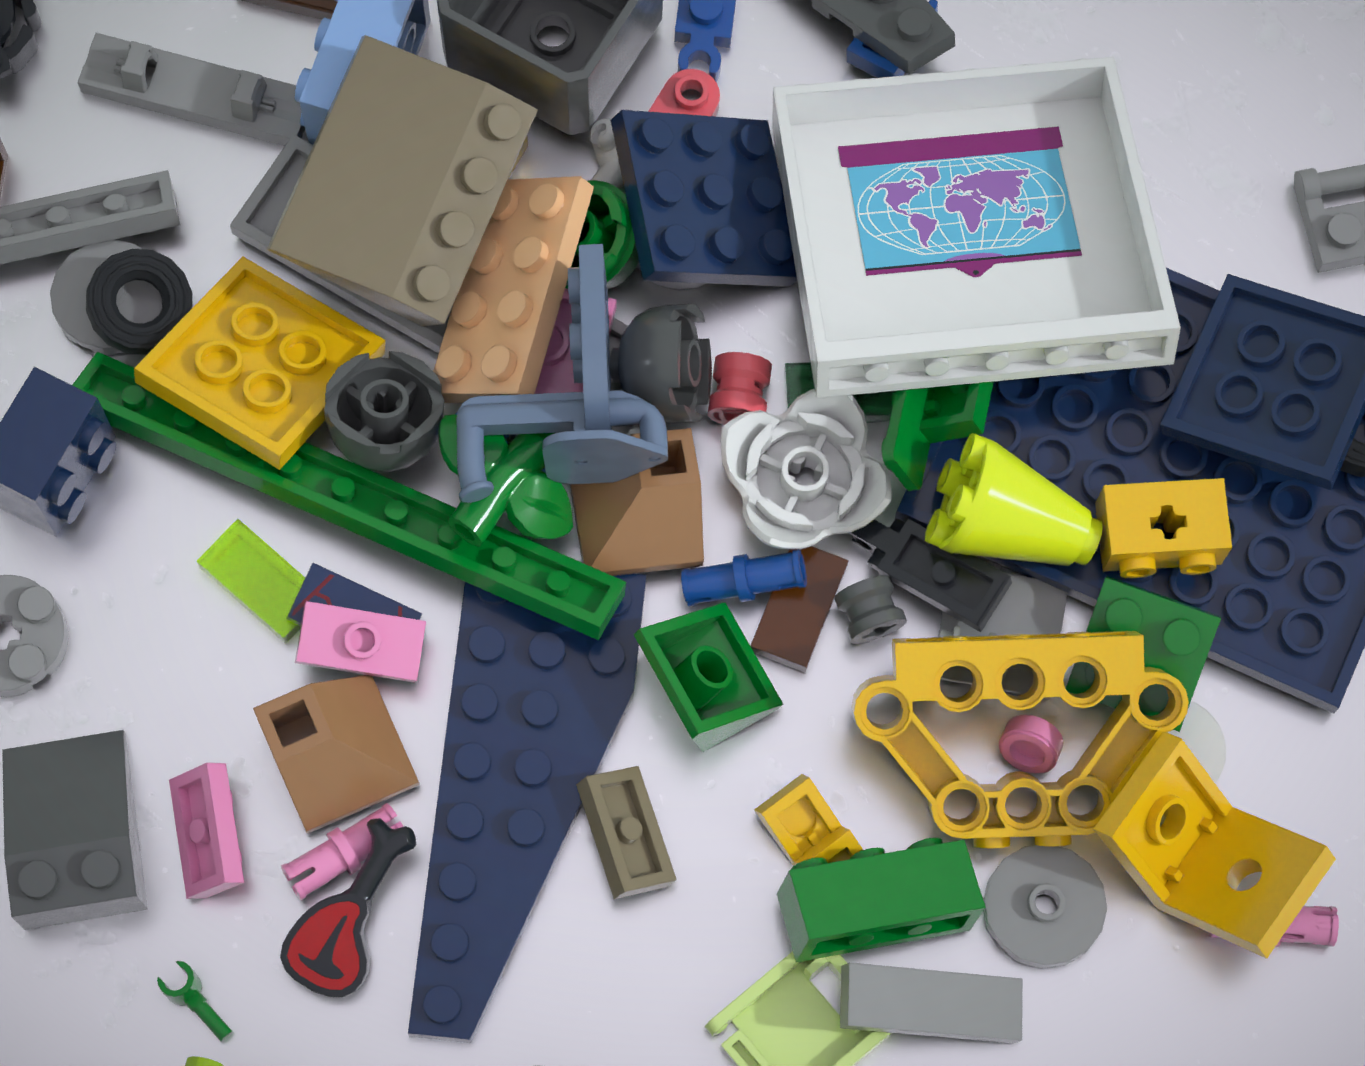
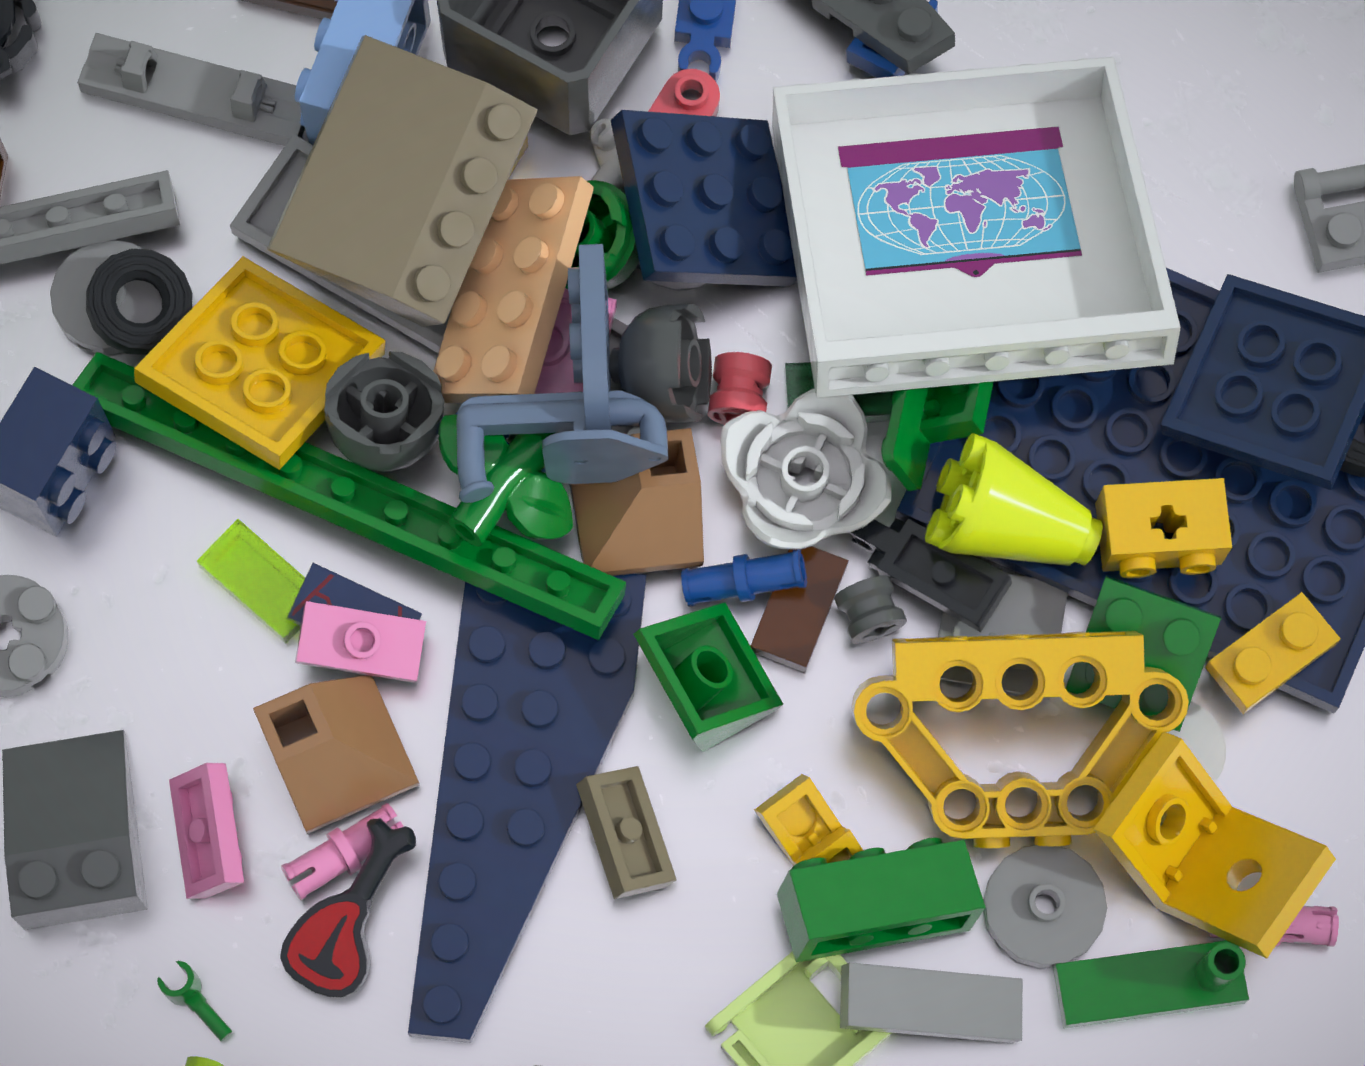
(1031, 744): bright pink tile -> none
(1150, 983): none -> green piece
(1272, 653): none -> yellow plate

